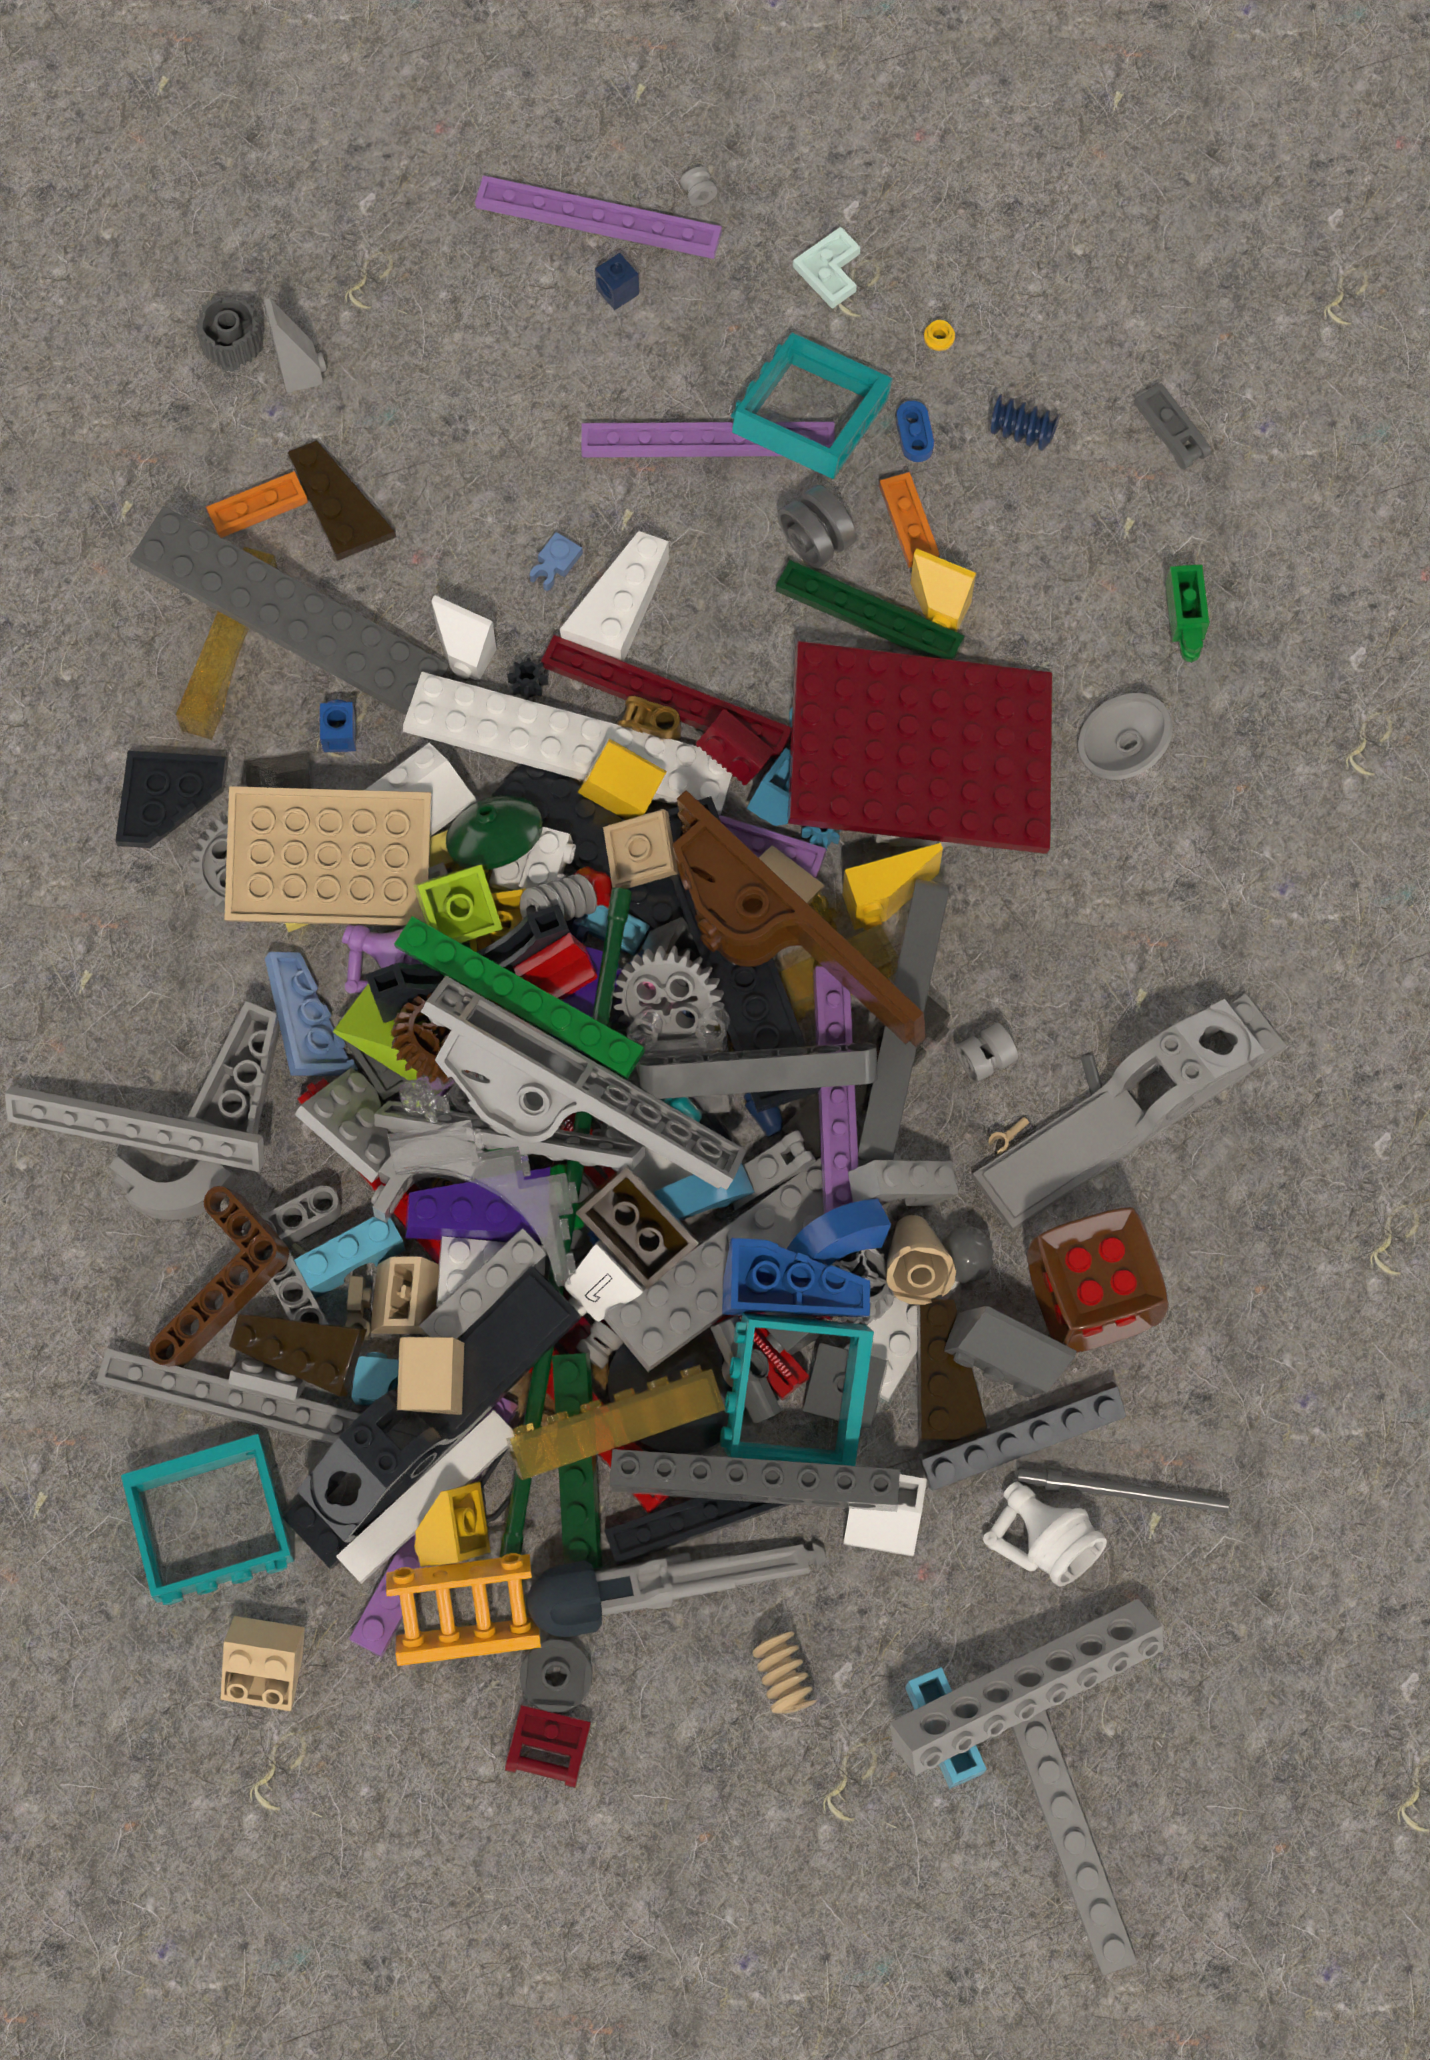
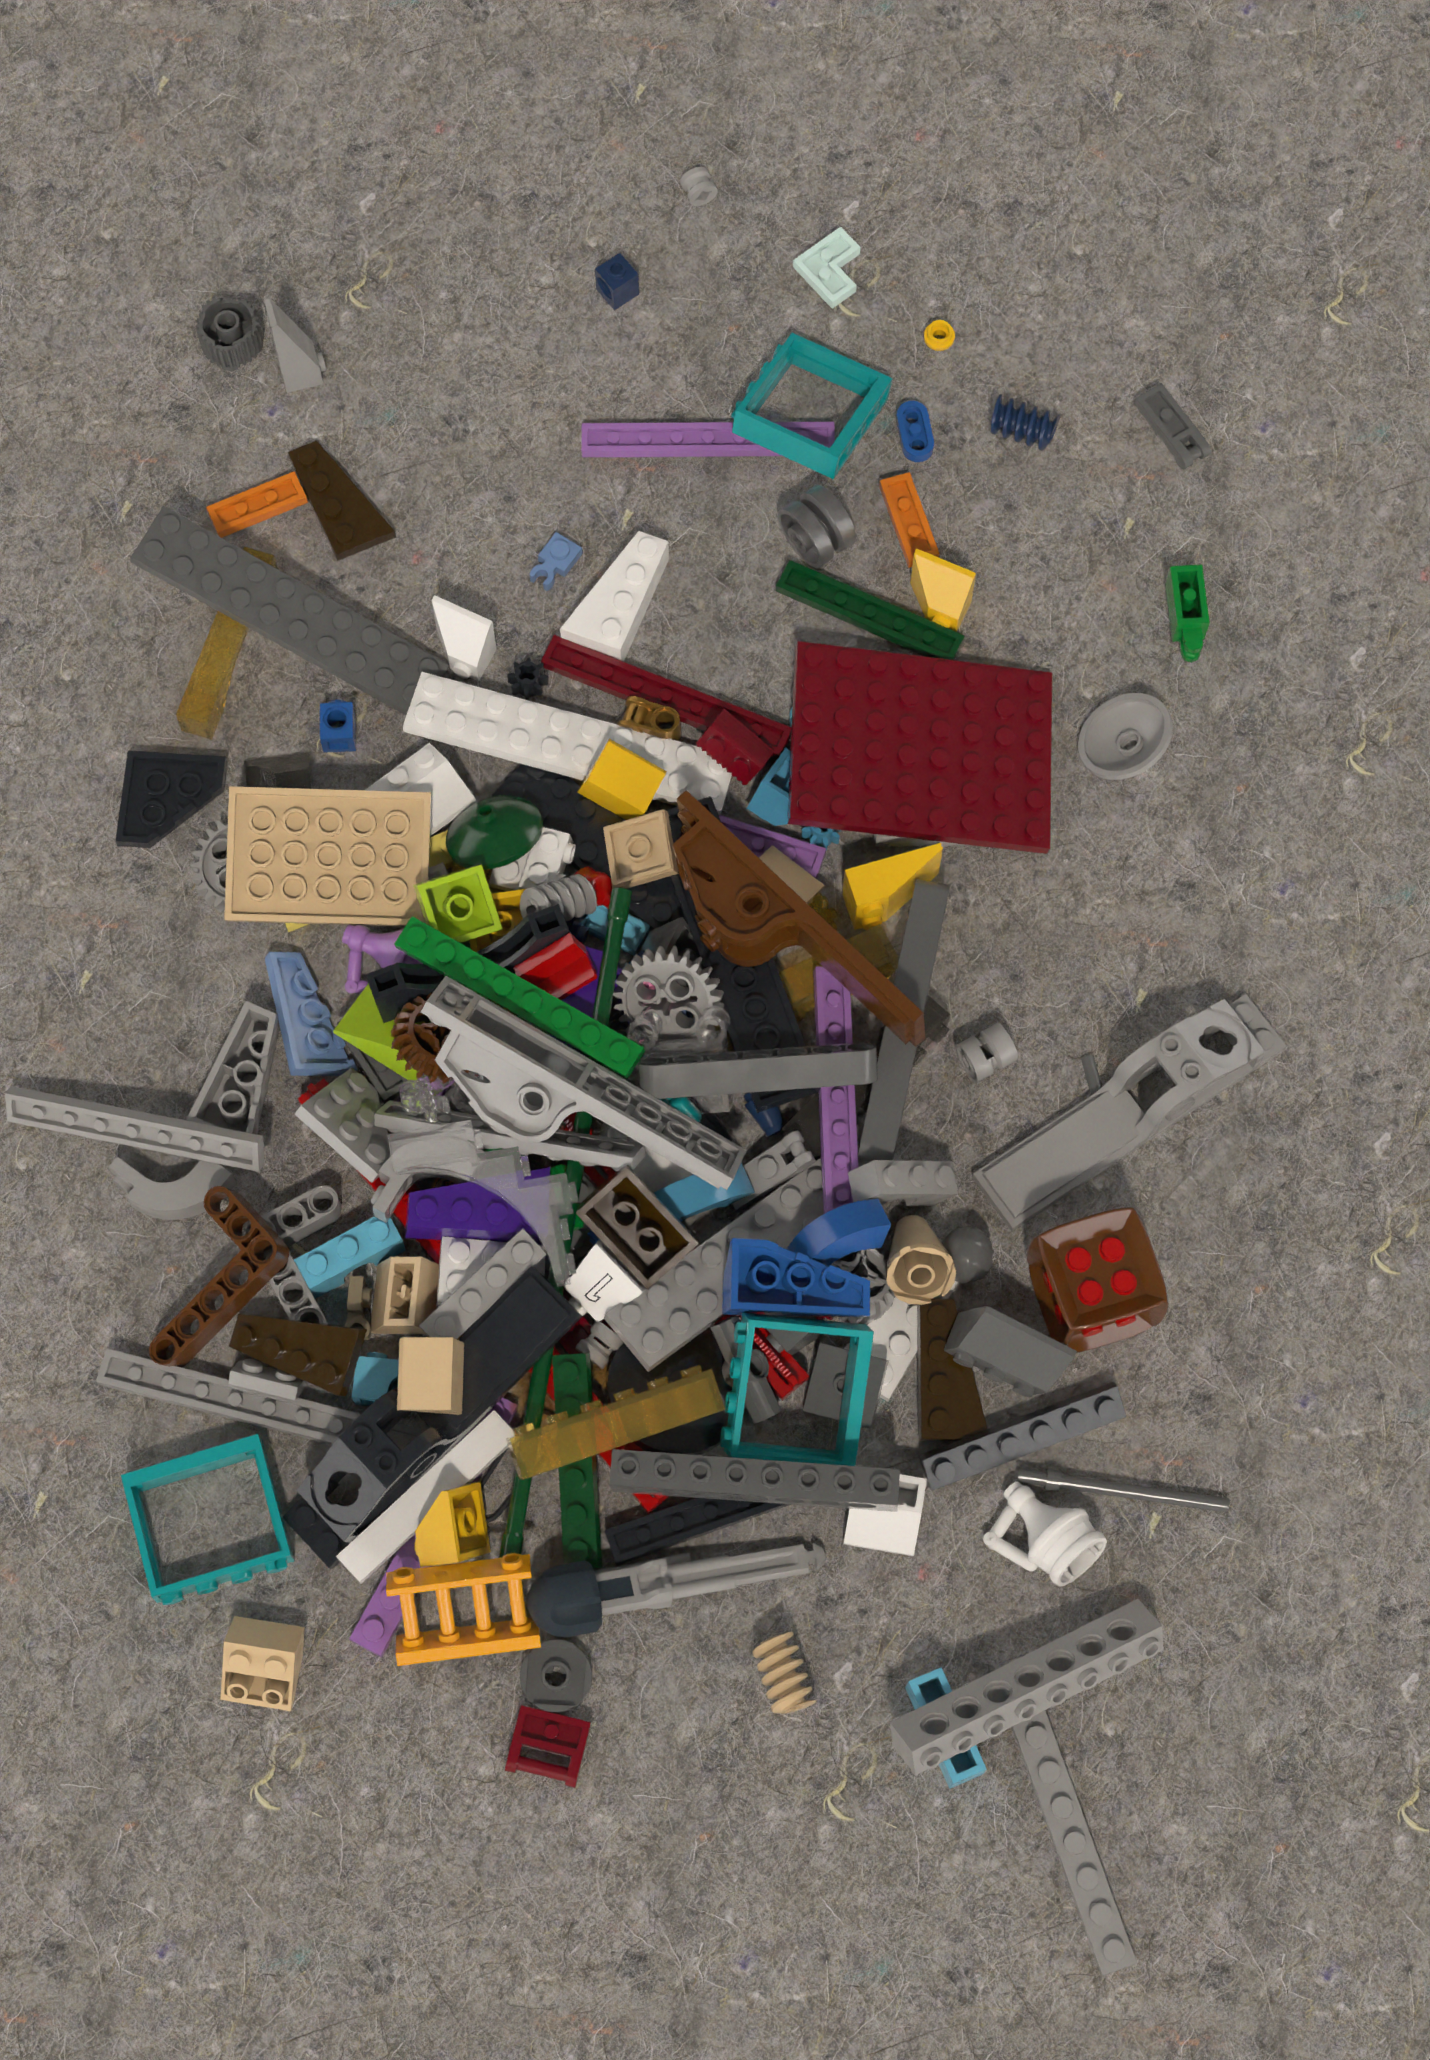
(598, 217): medium lavender plate -> none
(1008, 1135): tan hand -> none

